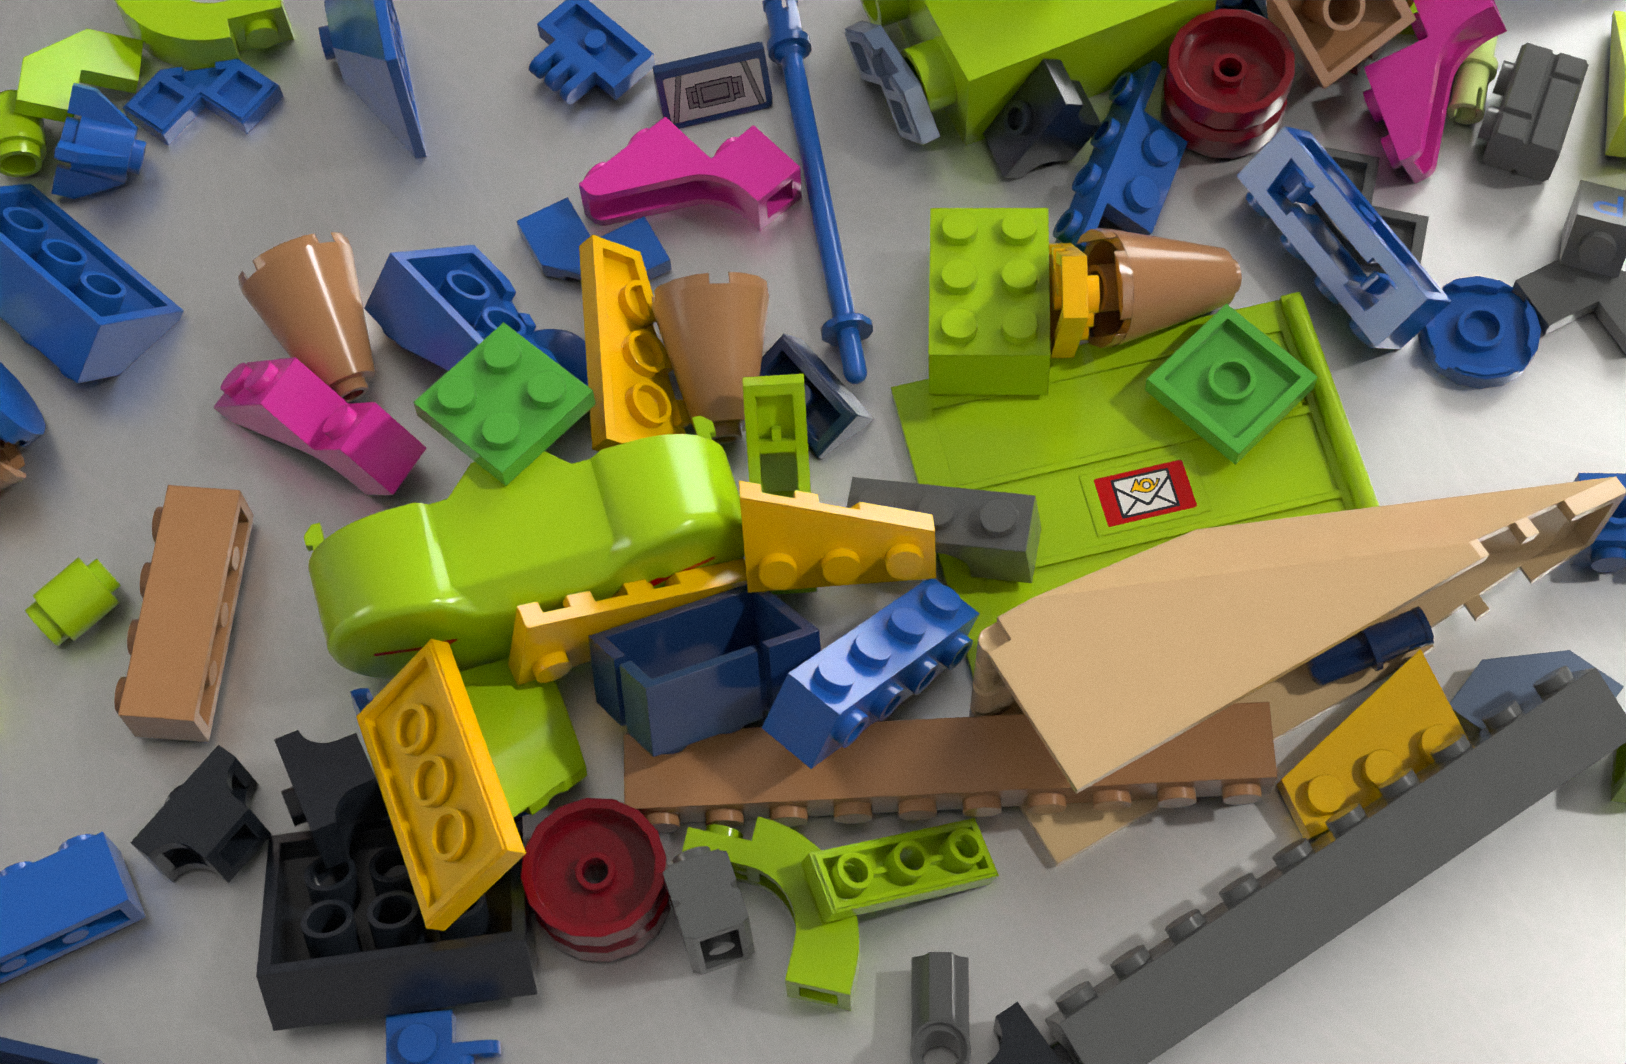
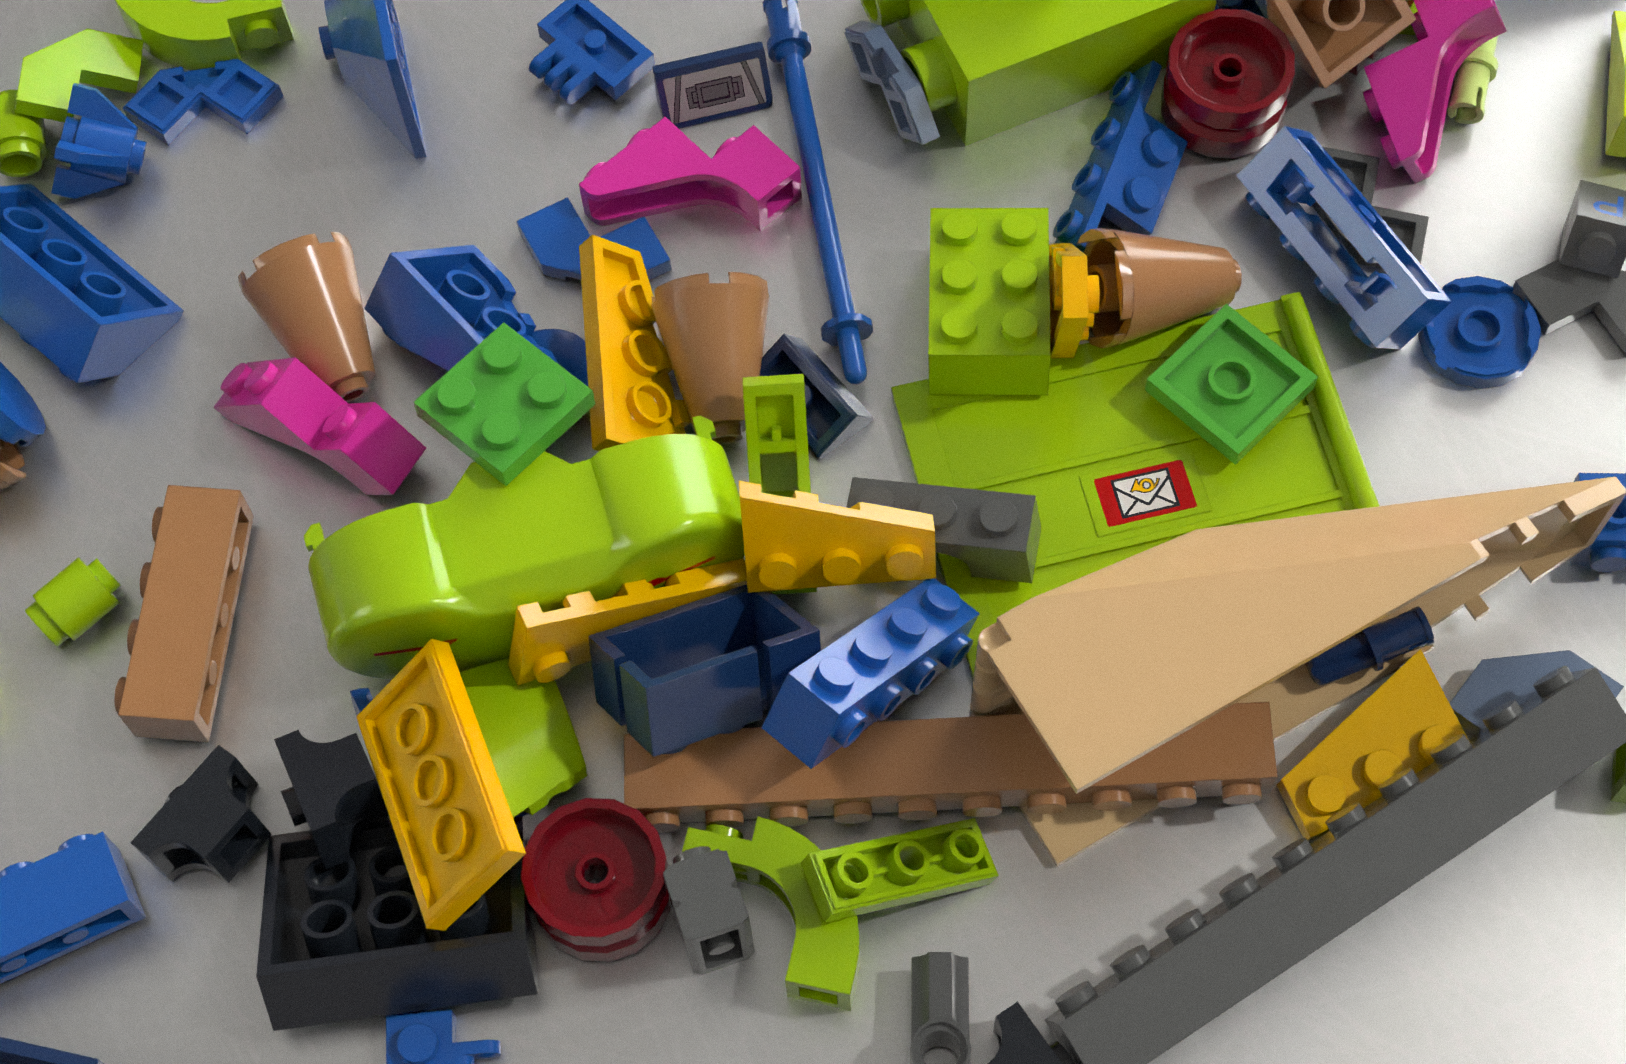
(1042, 121): black brick -> none
(1534, 111): dark grey brick -> none

